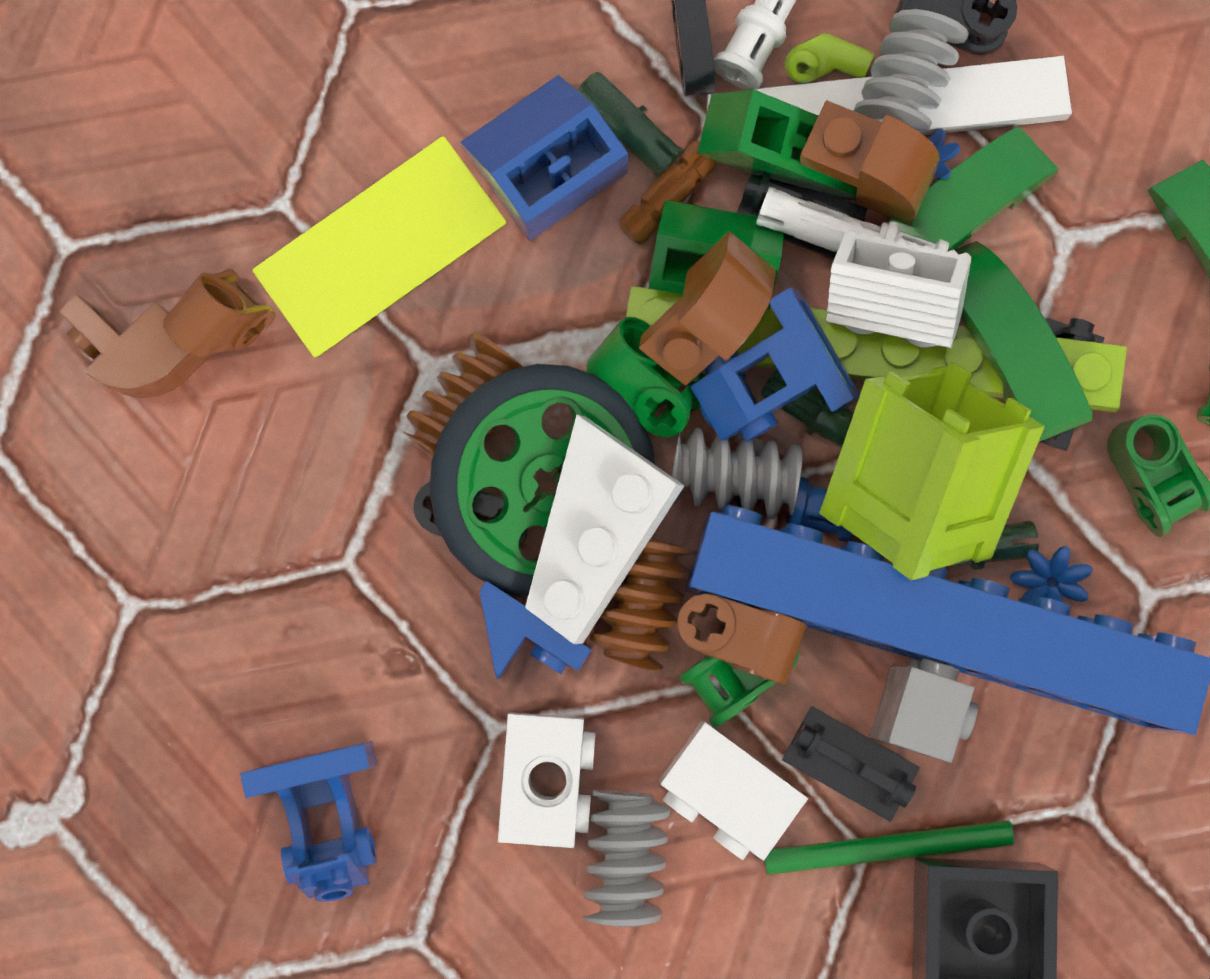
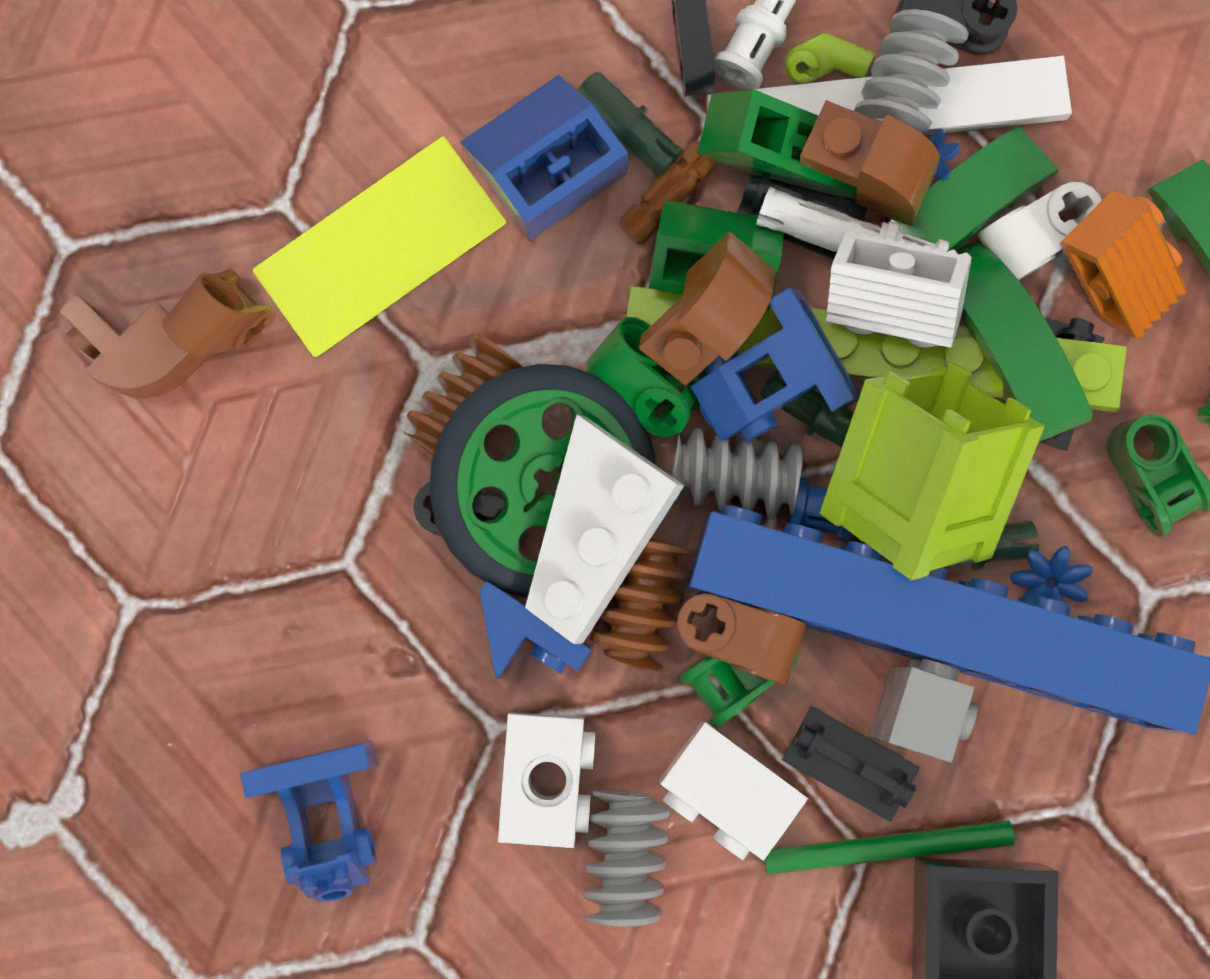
(1032, 233): none -> white piece
(1125, 263): none -> orange brick

